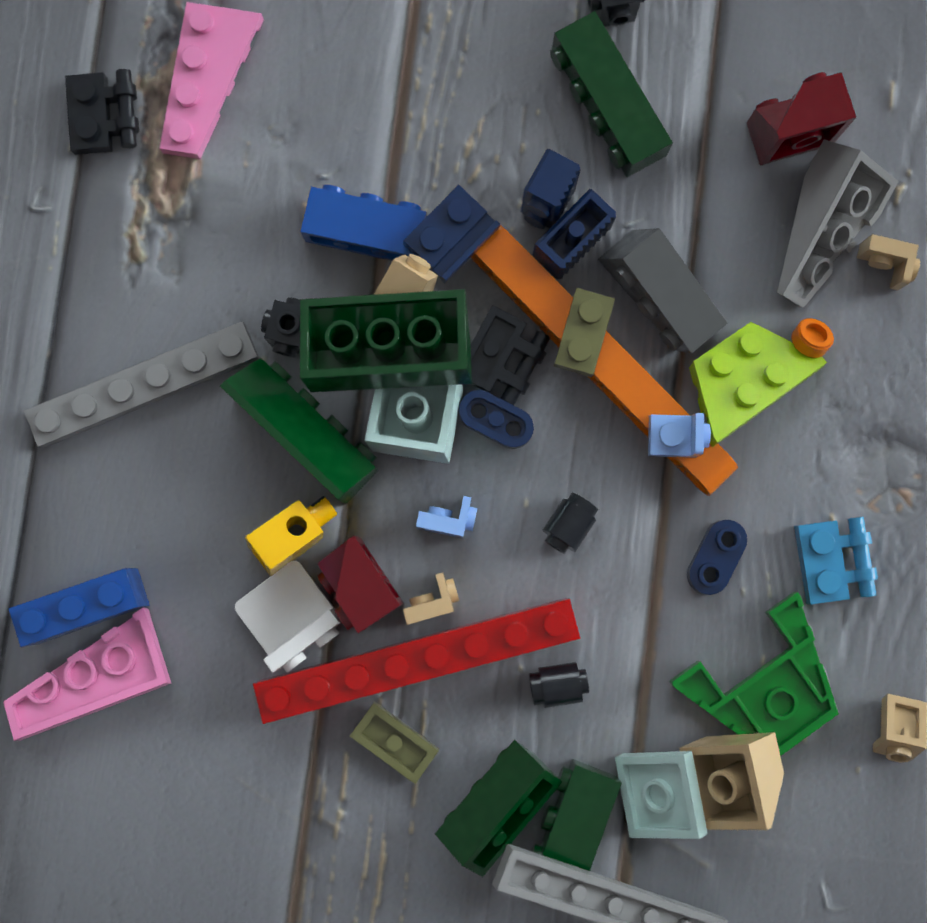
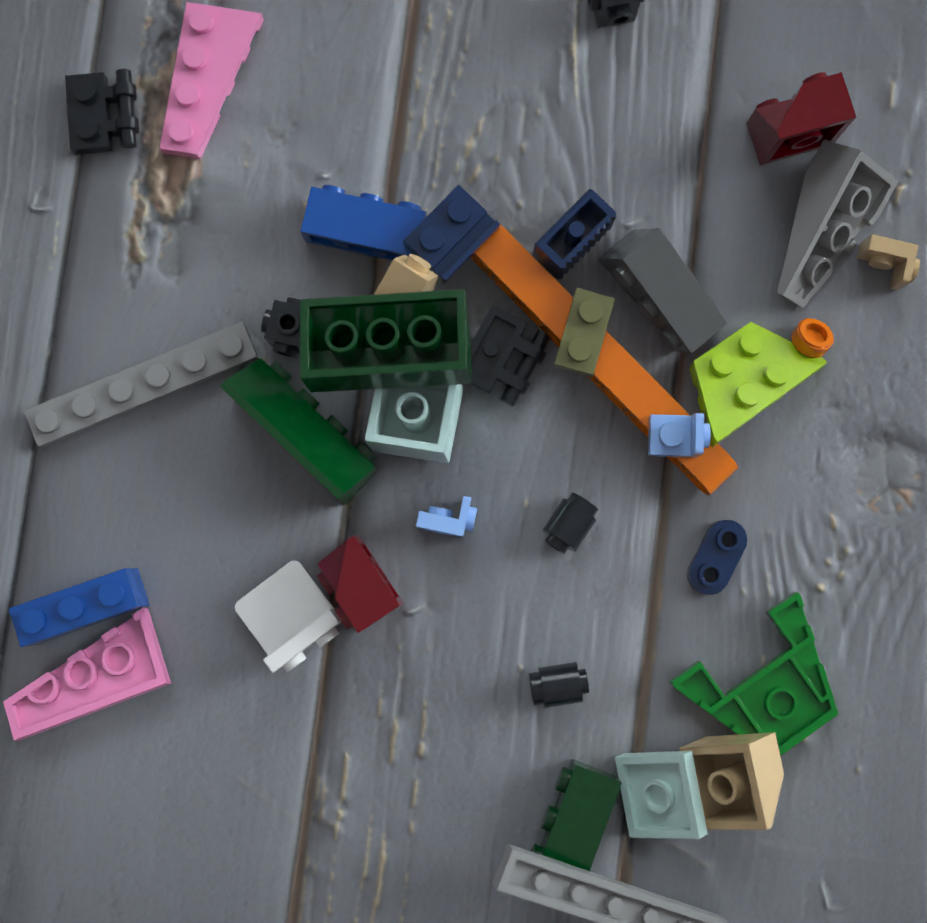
(276, 546): yellow torso -> none
(394, 742): olive plate -> none
(416, 660): red brick -> none
(425, 606): tan bracket -> none
(497, 417): dark blue plate -> none
(497, 808): dark green brick -> none
(549, 189): dark blue brick -> none
(610, 95): dark green brick -> none
(823, 561): dark azure plate -> none
(902, 728): tan bracket -> none

